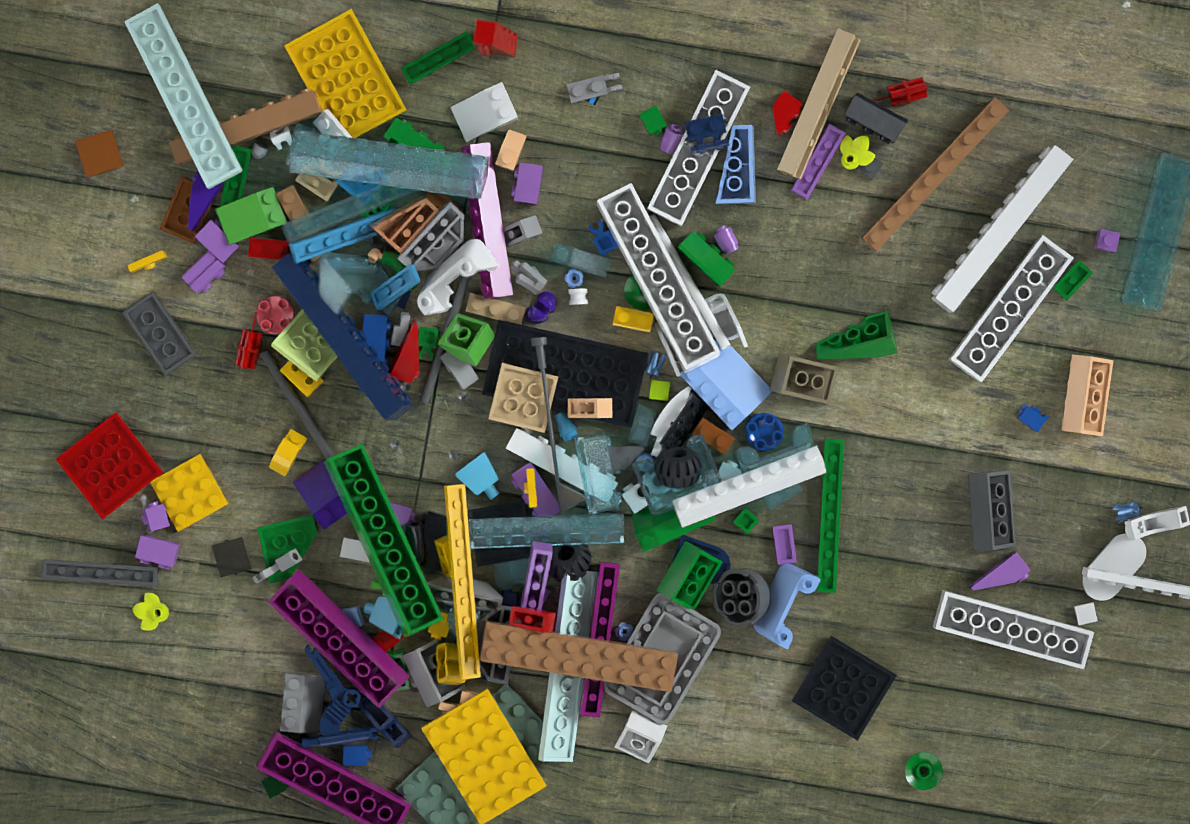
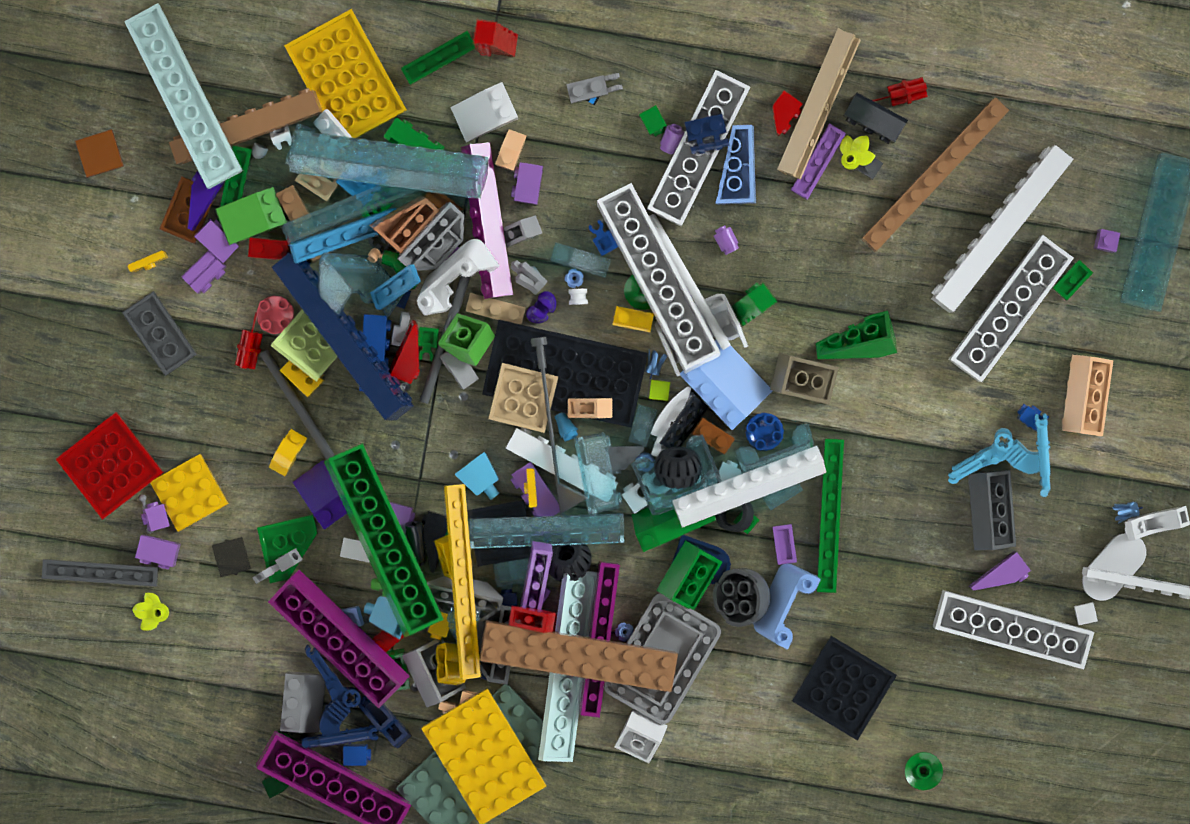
(706, 258): green slope -> none
(742, 525): none -> black tyre
(753, 304): none -> green wedge
(1014, 453): none -> medium azure piece

